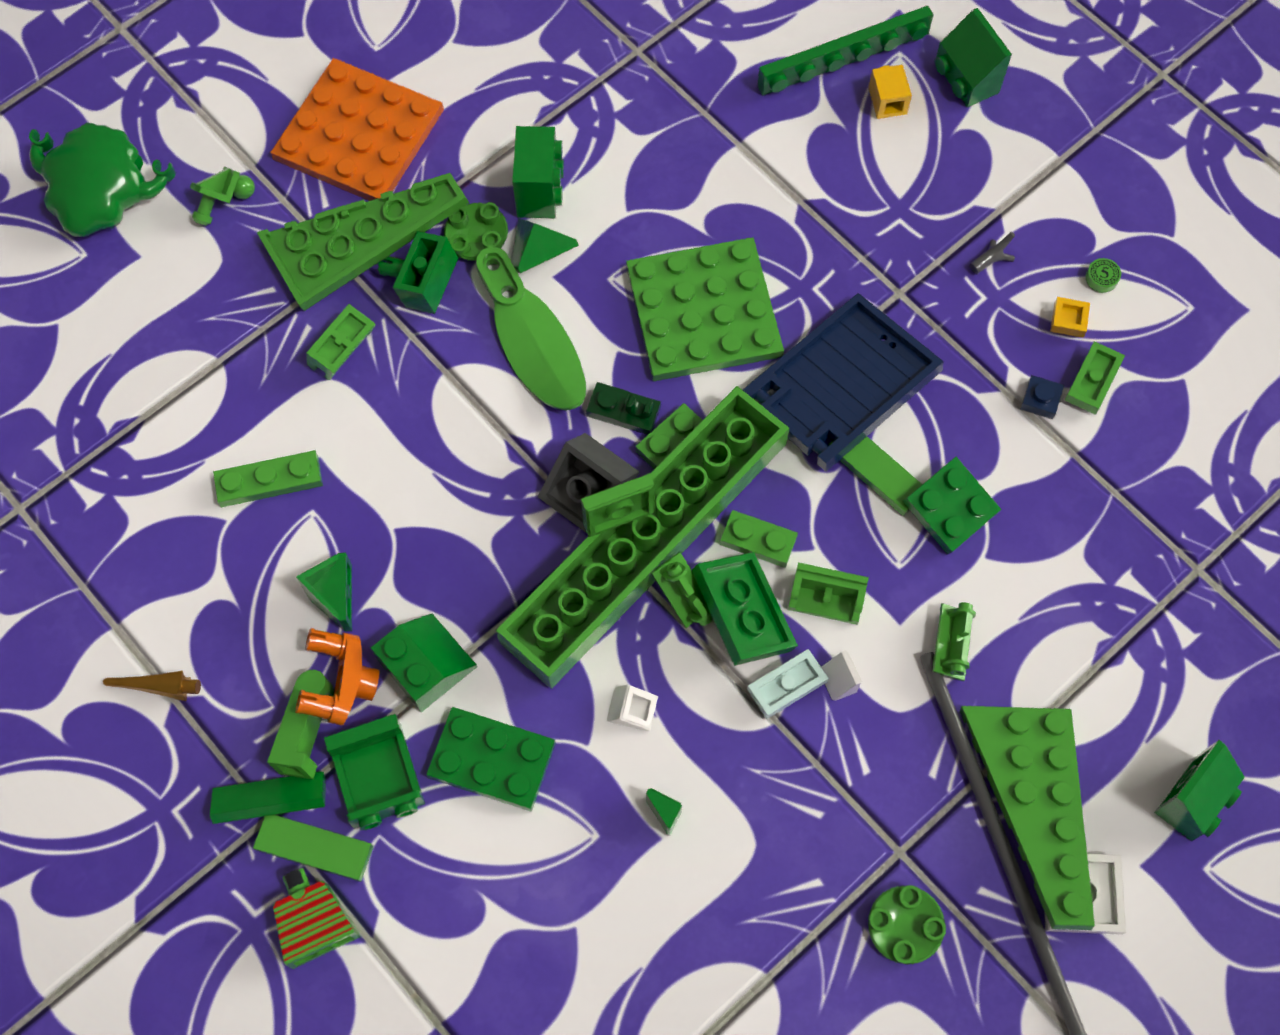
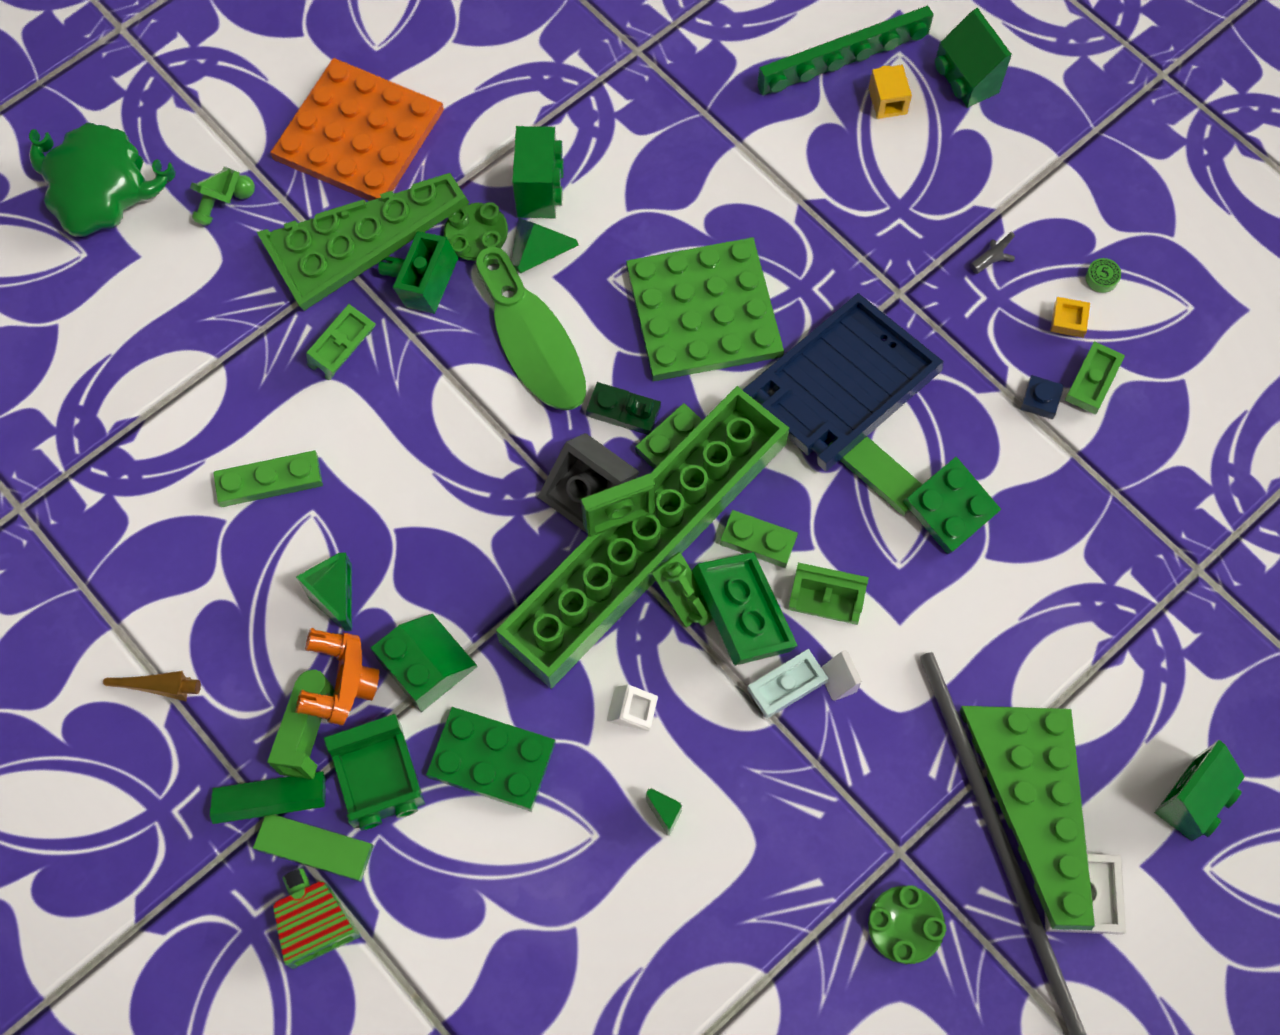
(953, 640): bright green hinge -> none

